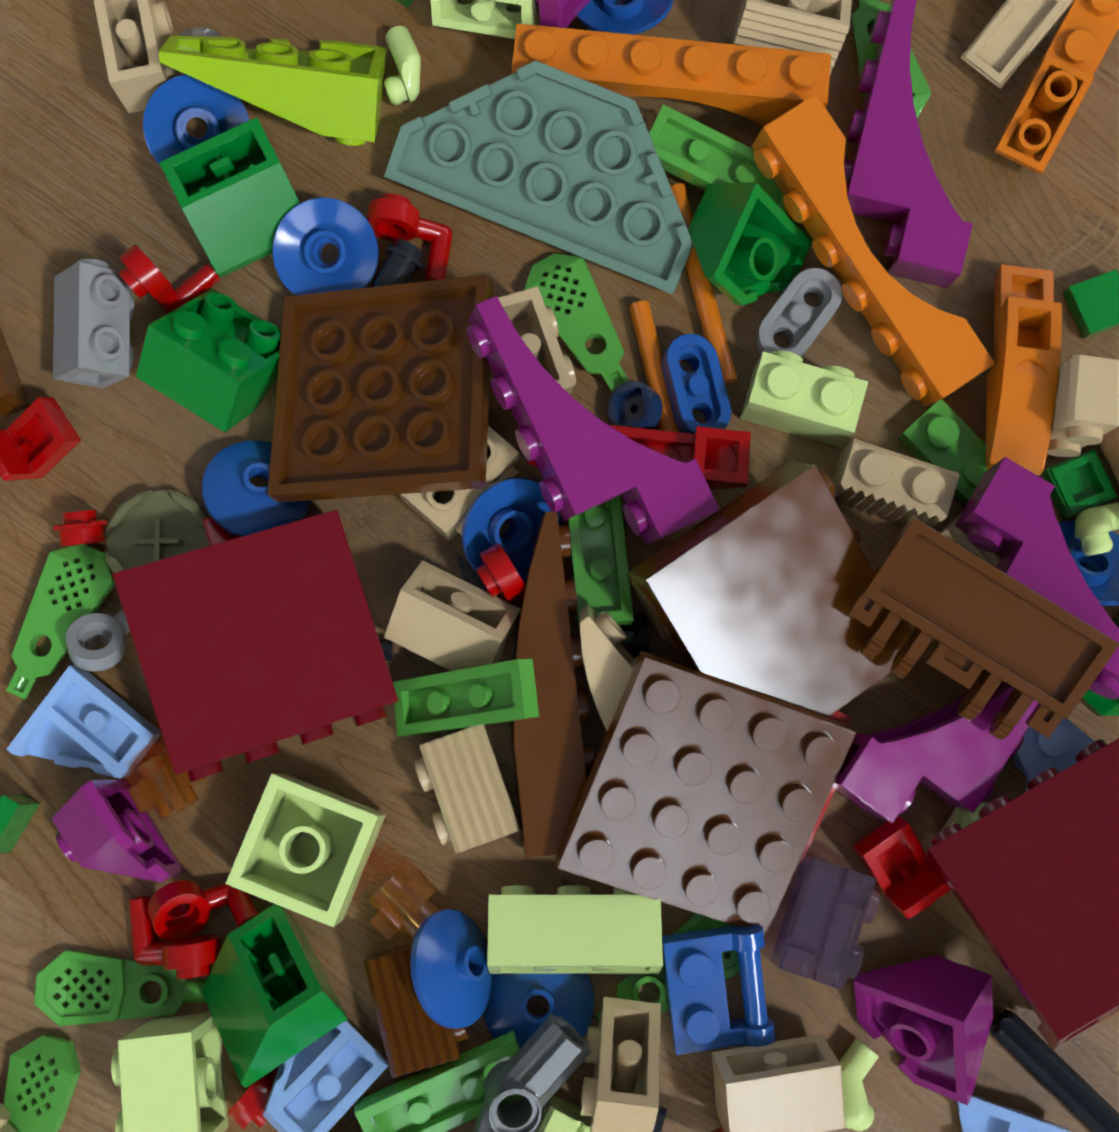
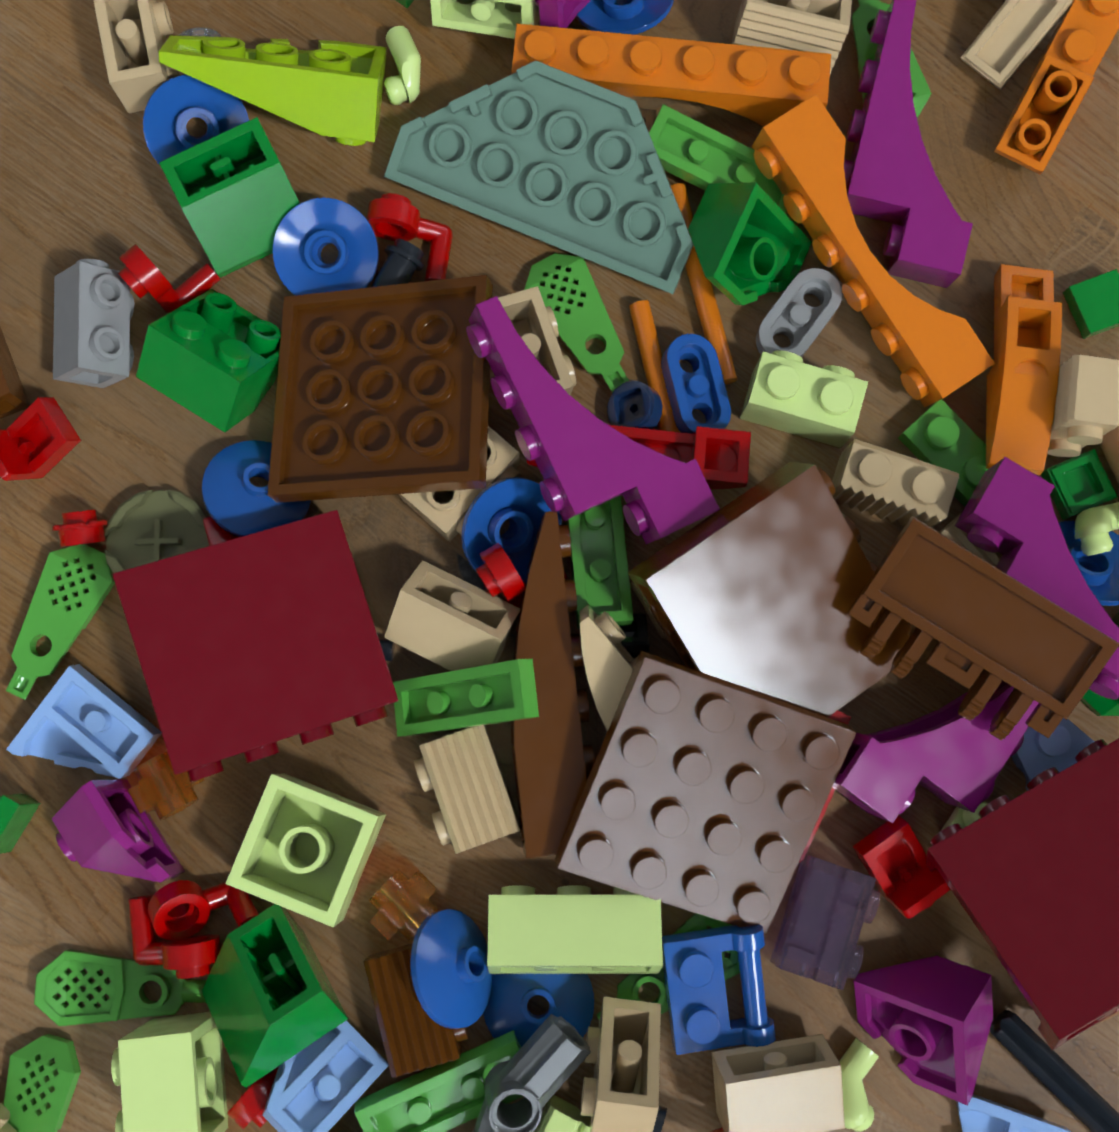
(97, 630): light grey plate -> none

